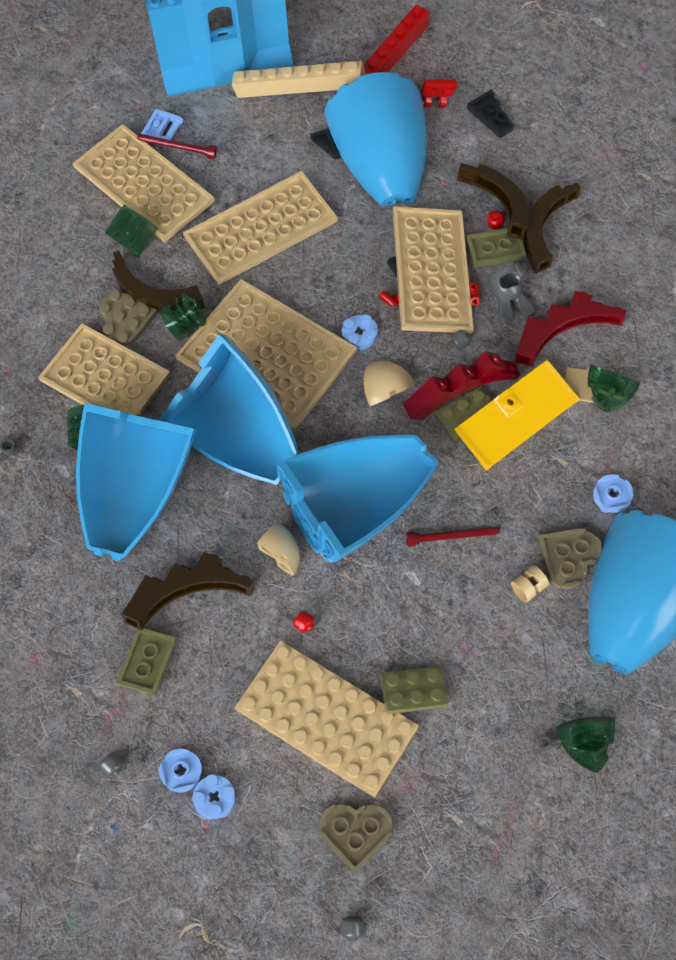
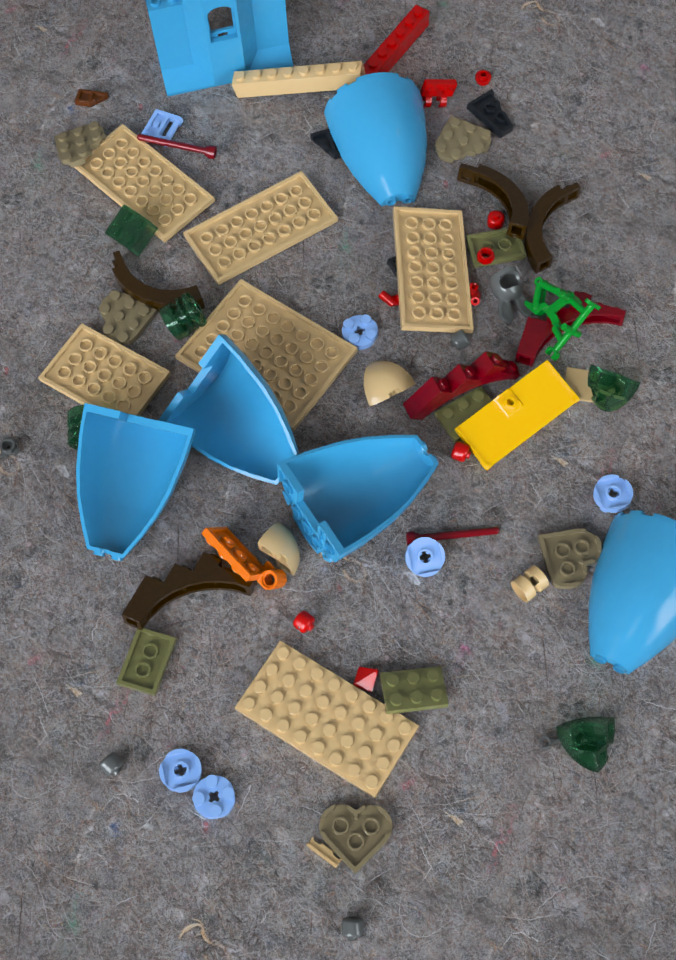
(79, 143): none -> dark tan plate
(89, 97): none -> reddish brown tile
(242, 560): none -> orange hinge
(324, 852): none -> tan piece
(366, 678): none -> red slope
(415, 550): none -> light blue plate
(460, 451): none -> red piece
(461, 139): none -> dark tan plate
(483, 77): none -> red plate
(485, 252): none -> red plate
(540, 307): none -> green piece

